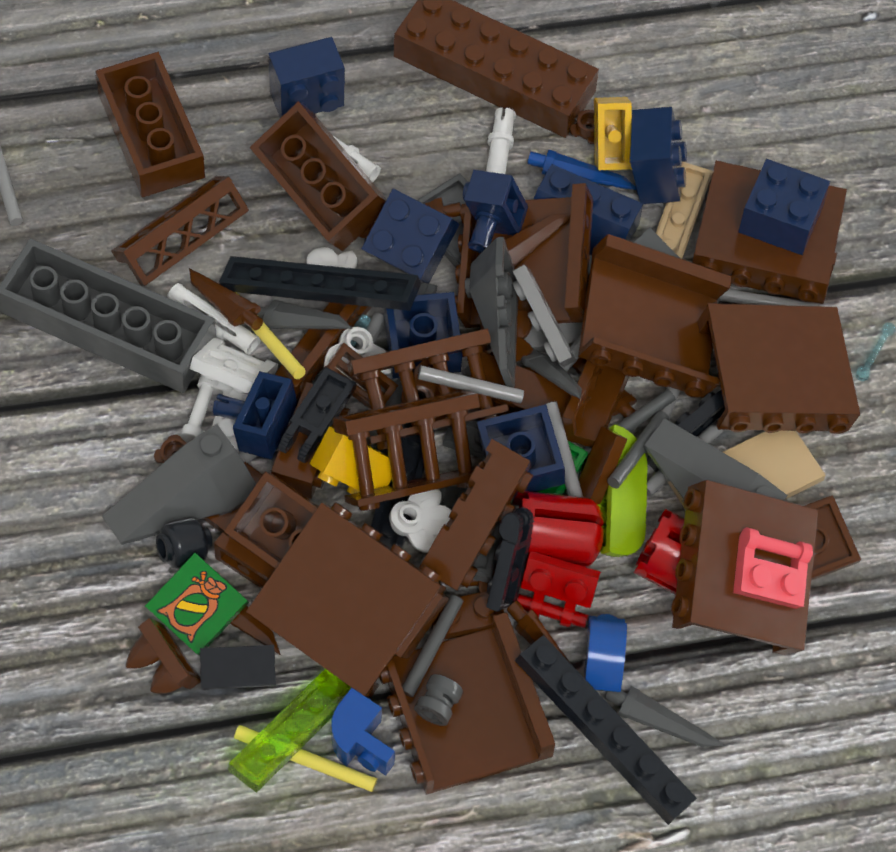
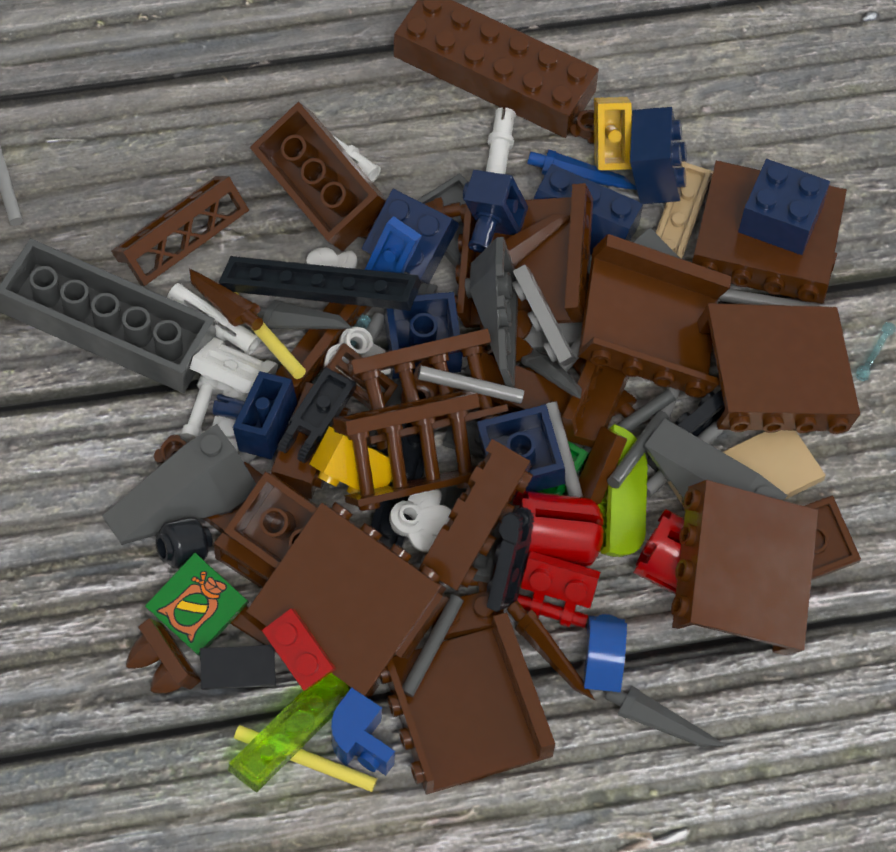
(150, 124): reddish brown brick -> none
(298, 649): none -> red plate
(307, 75): dark blue brick -> none
(394, 248): none -> blue plate
(438, 700): dark grey wheel -> none
(605, 729): black plate -> none
(767, 579): coral plate -> none

